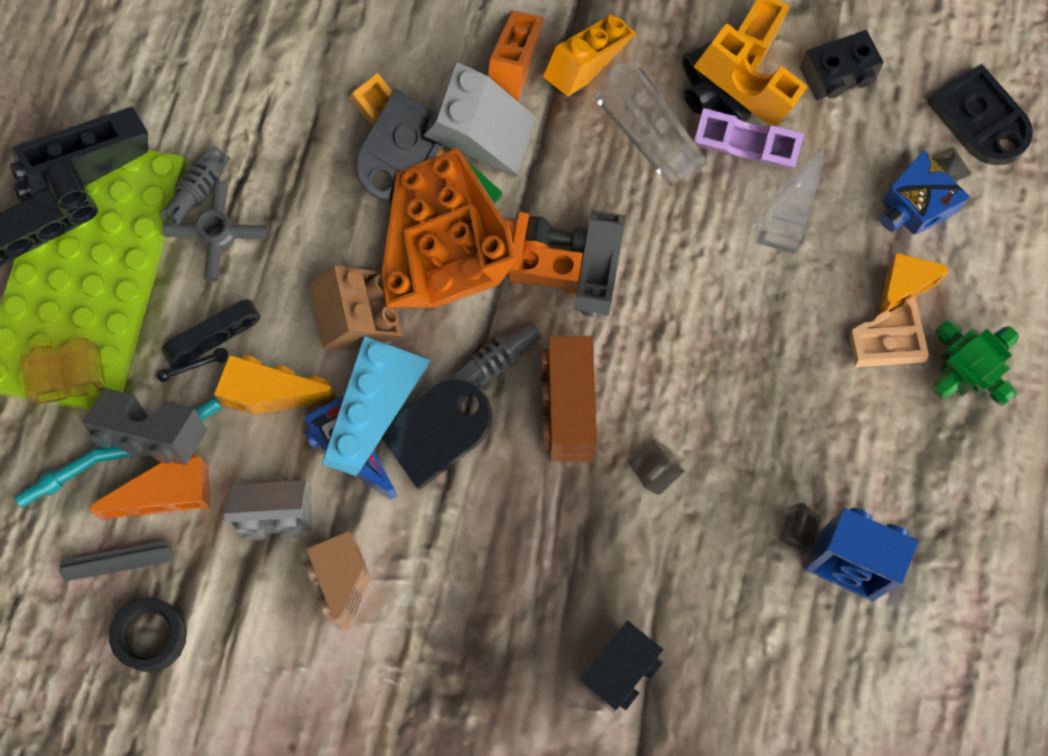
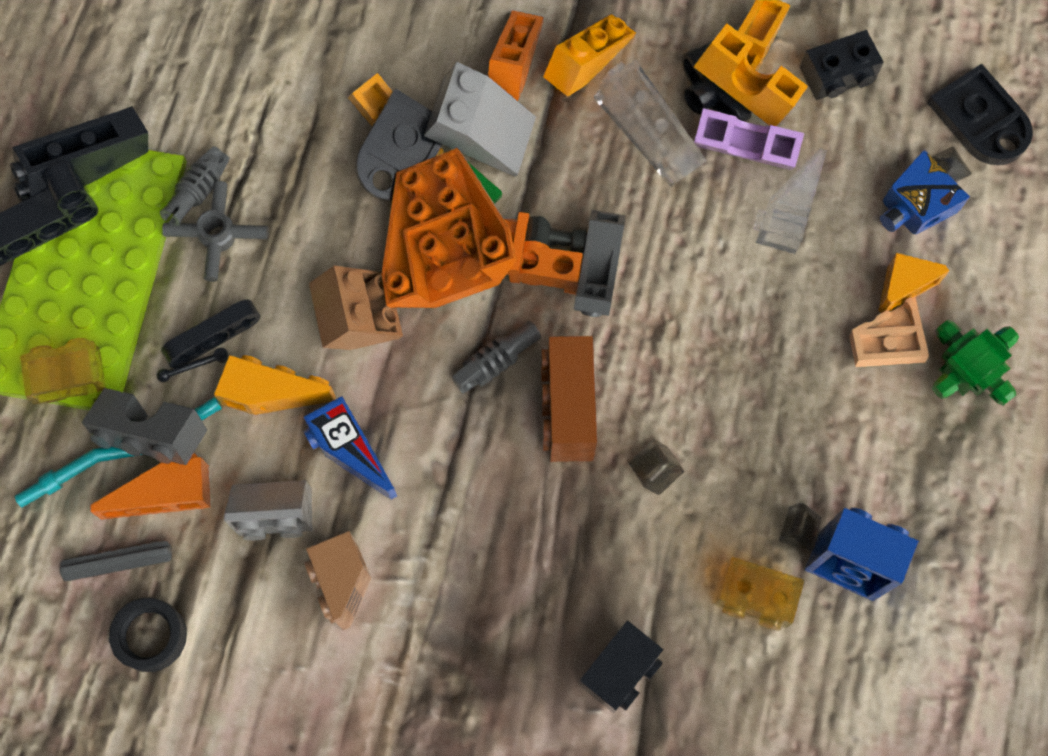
(373, 396): medium azure wing -> none
(436, 432): black tile -> none
(759, 594): none -> clear yellow brick

